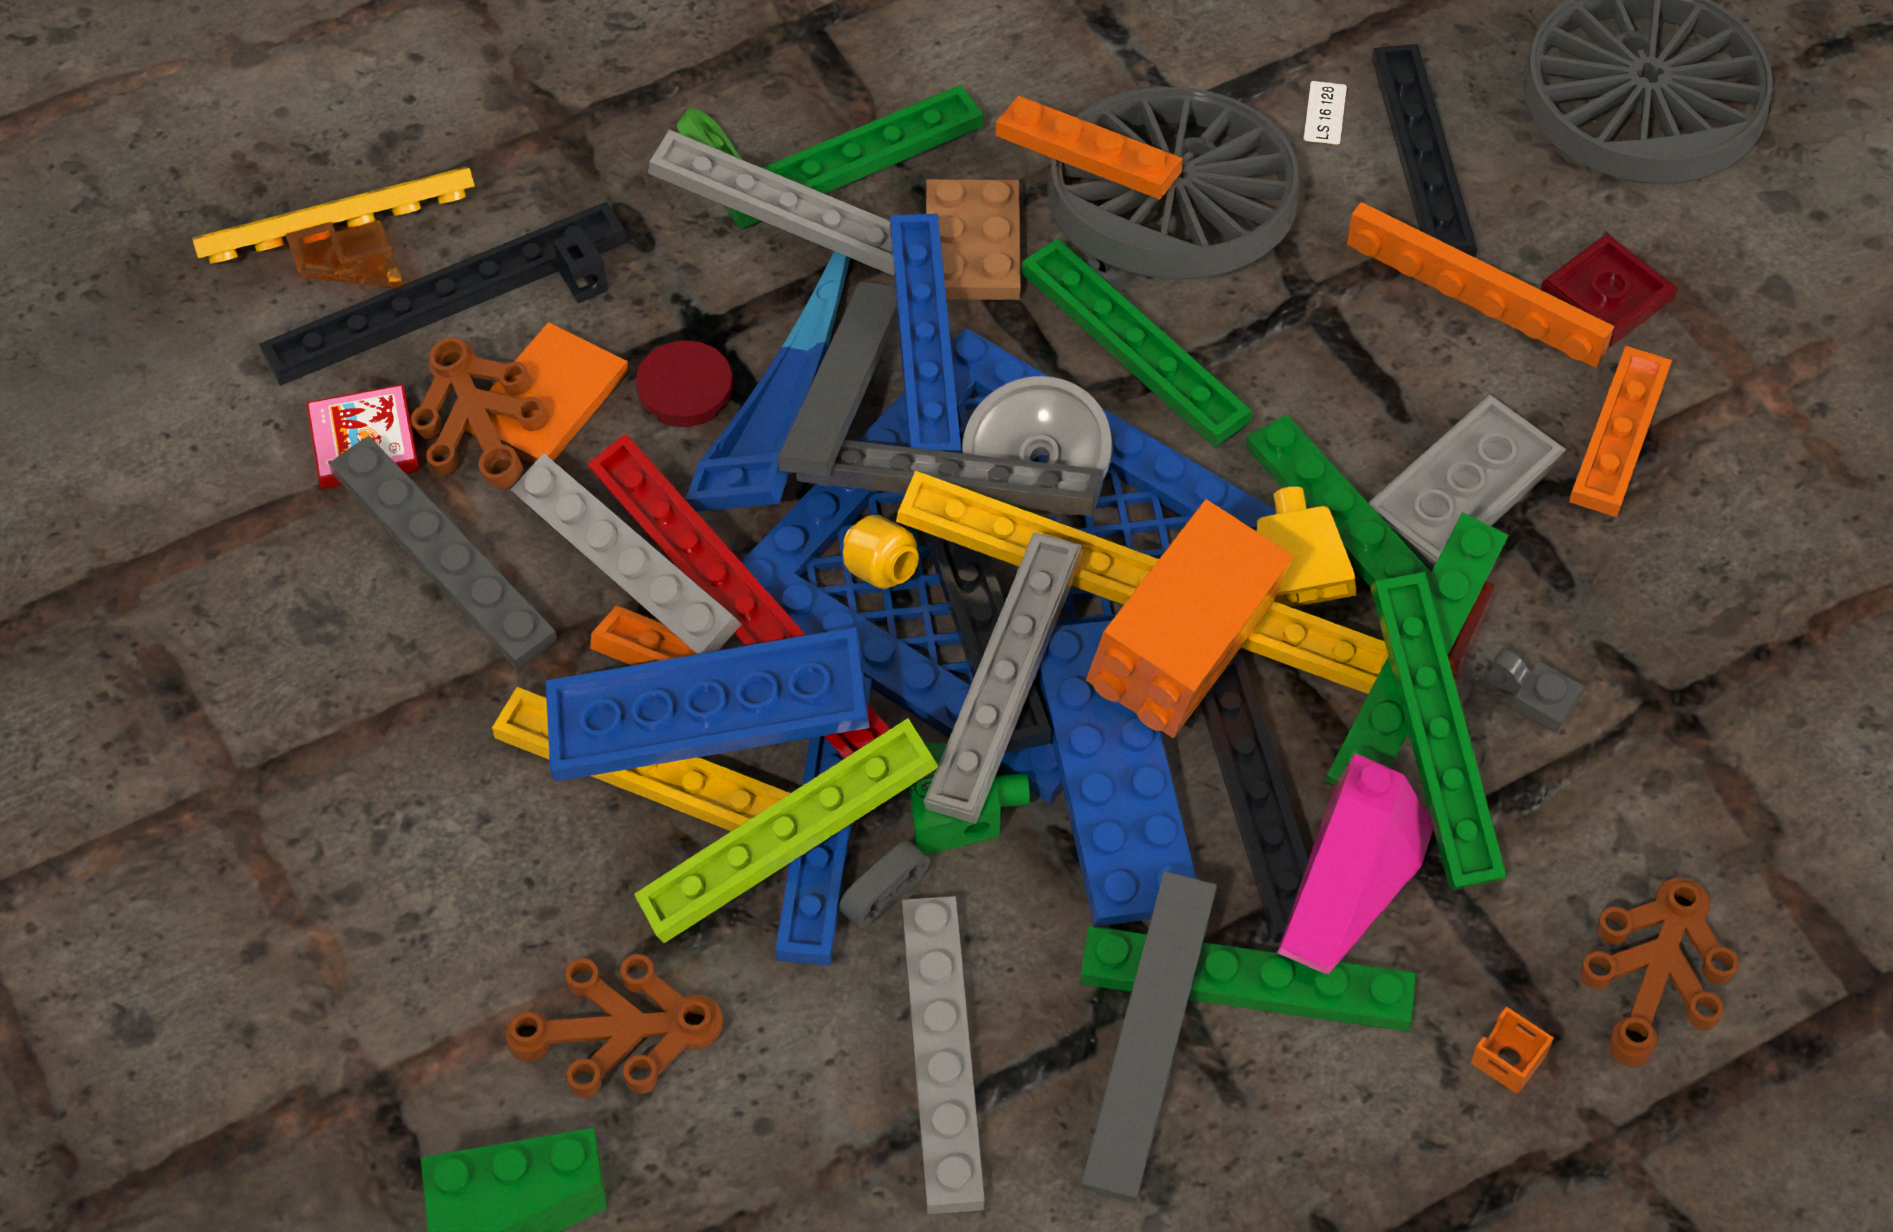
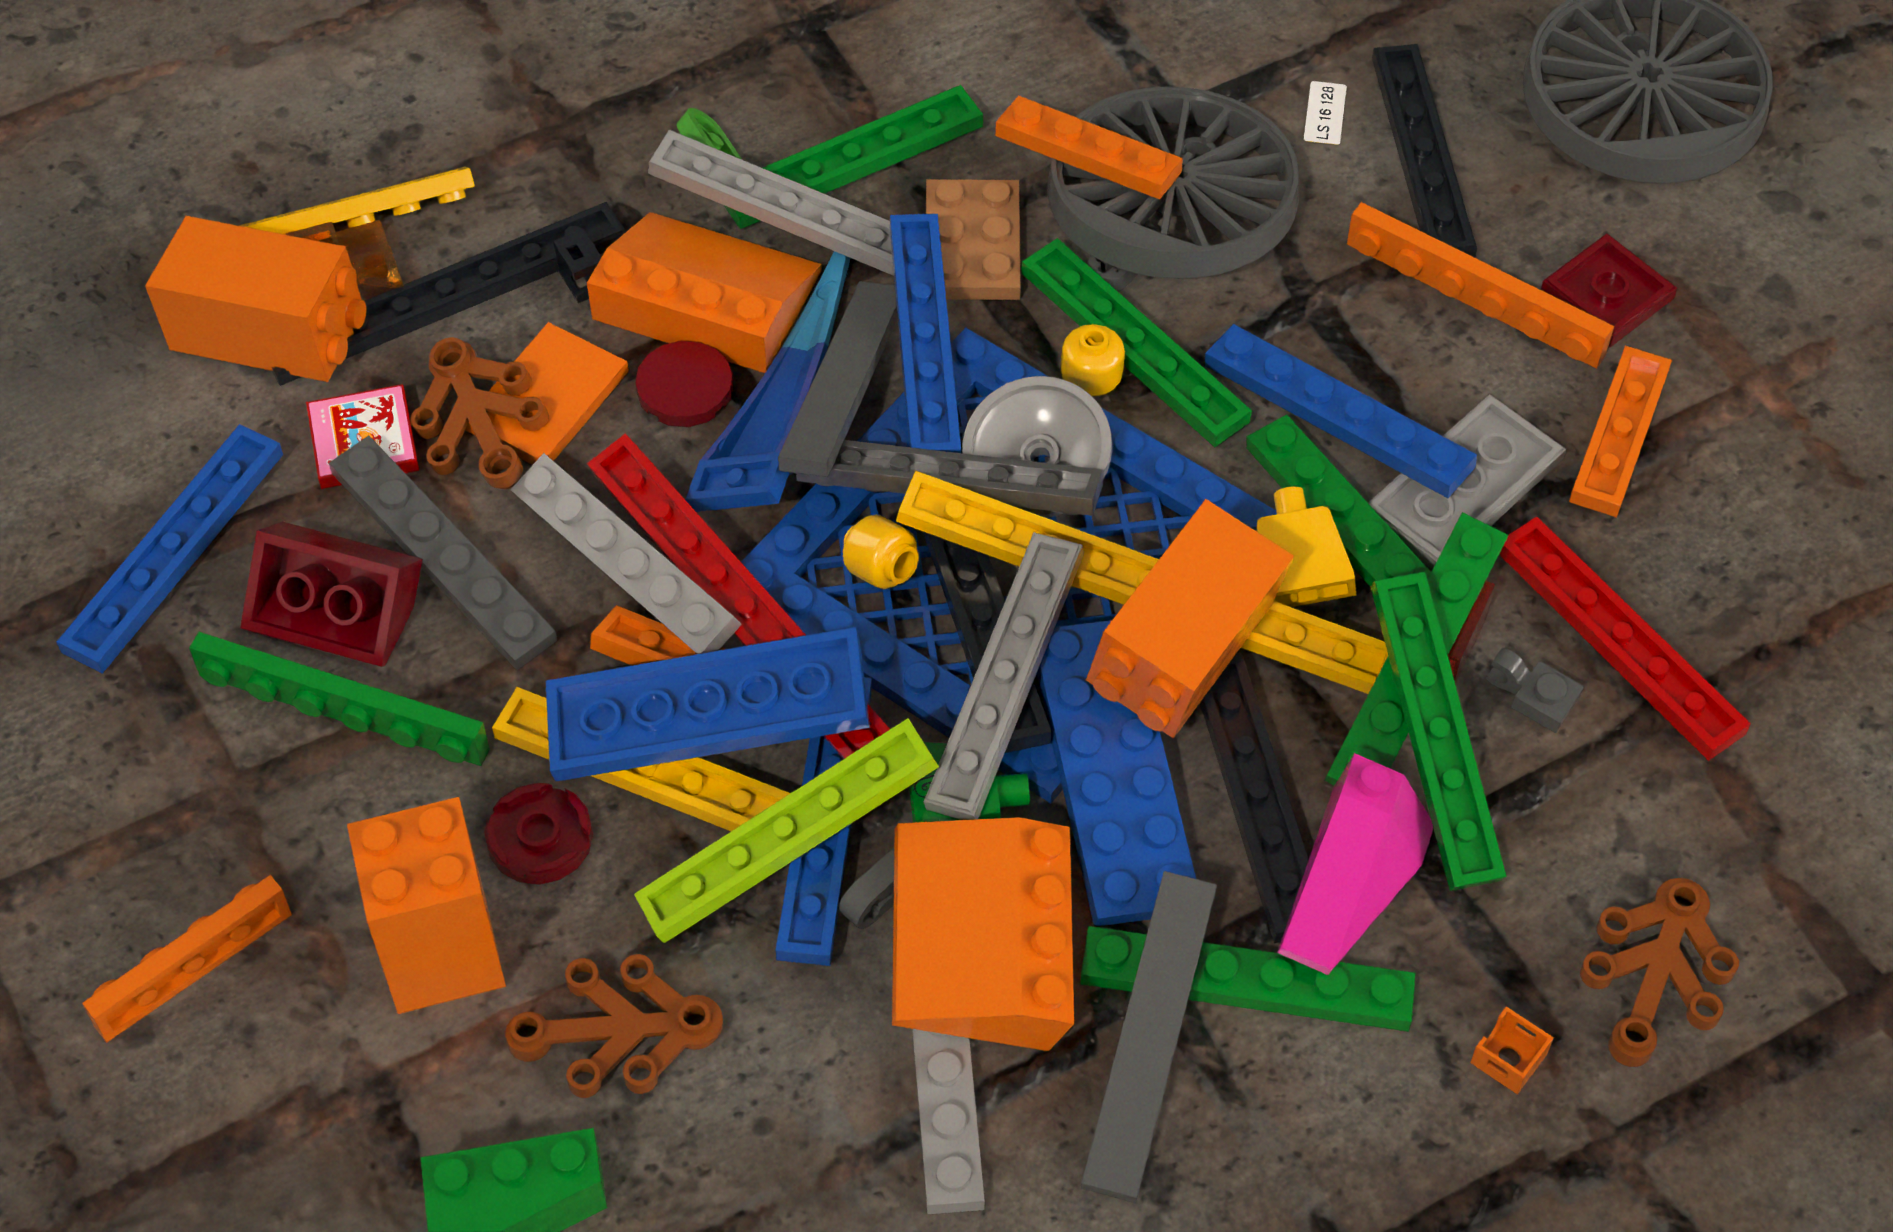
(169, 549): none -> blue plate
(187, 959): none -> orange plate
(256, 298): none -> orange brick
(329, 592): none -> dark red slope
(351, 702): none -> green plate
(426, 905): none -> orange brick
(538, 833): none -> dark red tile
(701, 288): none -> orange slope
(984, 930): none -> orange slope
(1093, 359): none -> yellow head
(1341, 411): none -> blue plate
(1624, 639): none -> red plate

